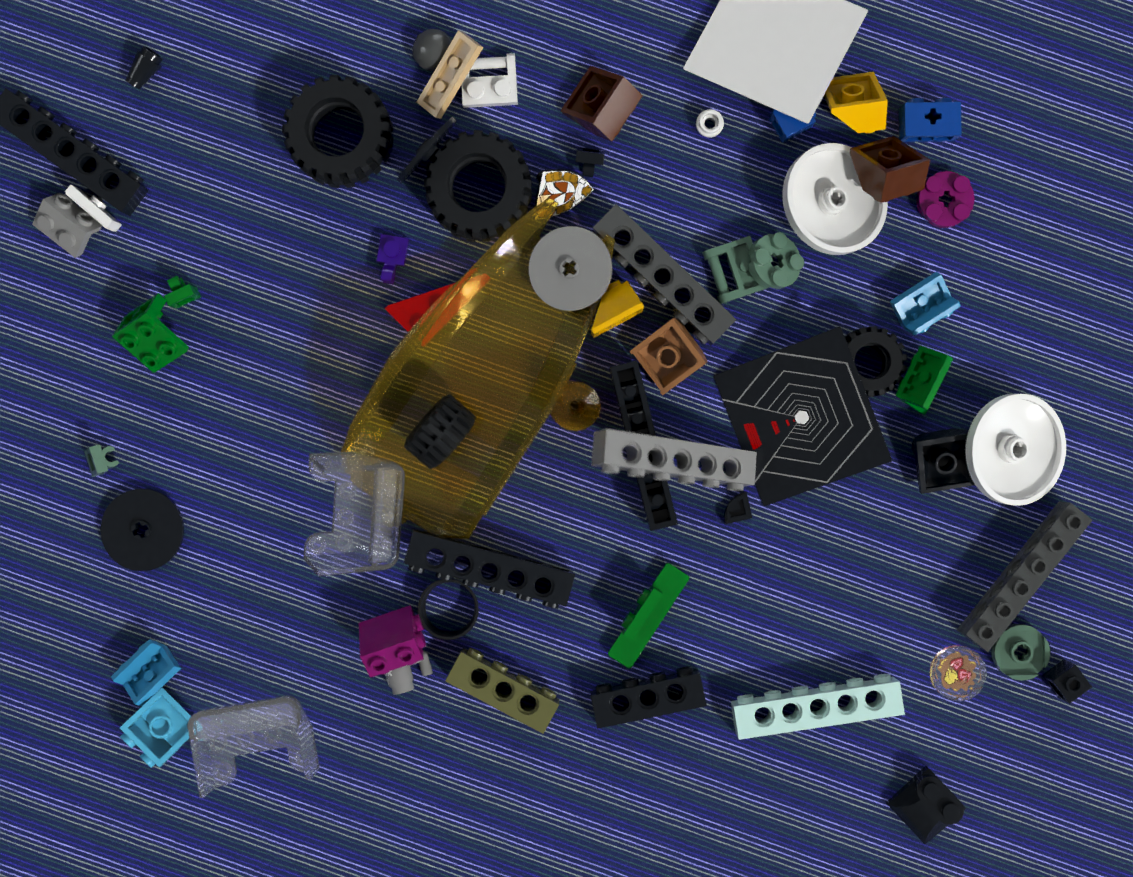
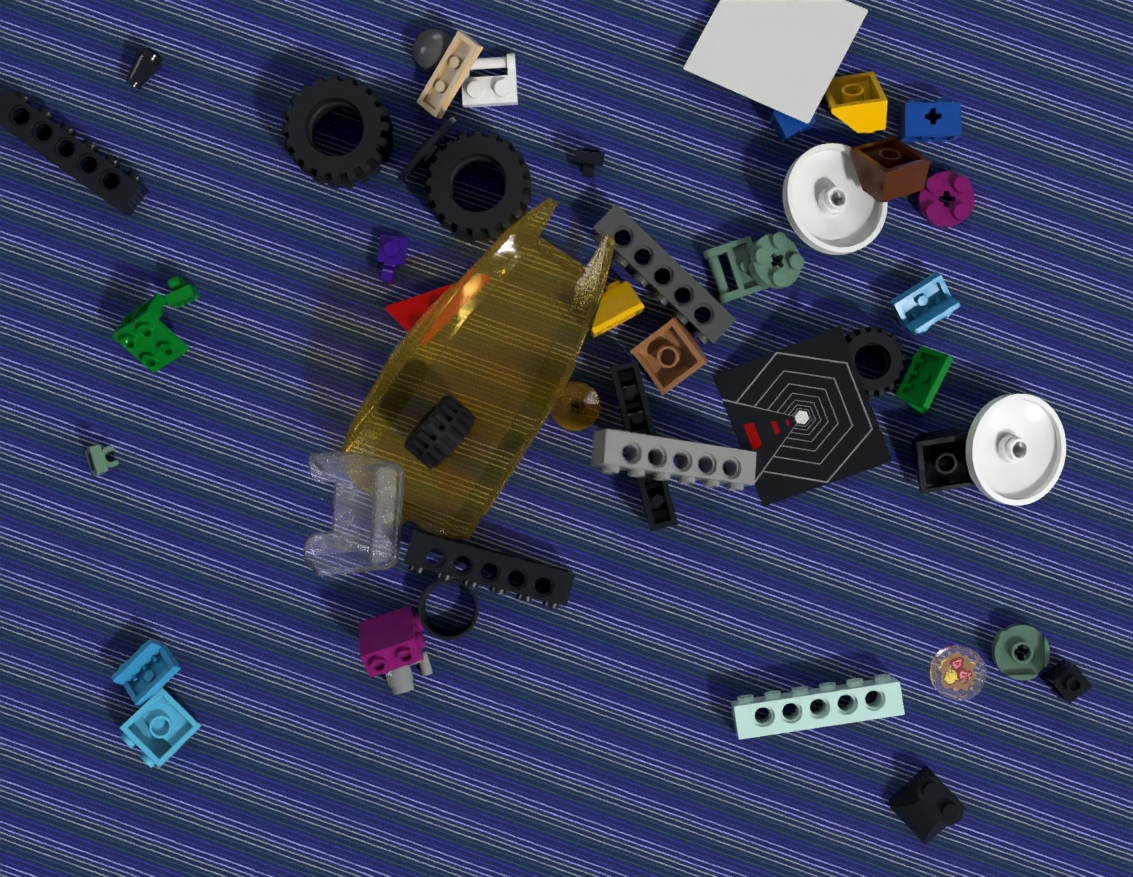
(65, 223): light grey bracket -> none
(94, 207): white plate -> none
(121, 525): black piece -> none
(245, 729): clear windscreen -> none
(536, 717): olive brick -> none
(562, 186): shield -> none
(592, 266): light grey piece -> none
(602, 102): reddish brown slope -> none
(608, 714): black brick -> none
(648, 615): green bracket -> none
(713, 115): white plate -> none
(737, 509): black tile -> none
(1024, 575): dark grey brick -> none

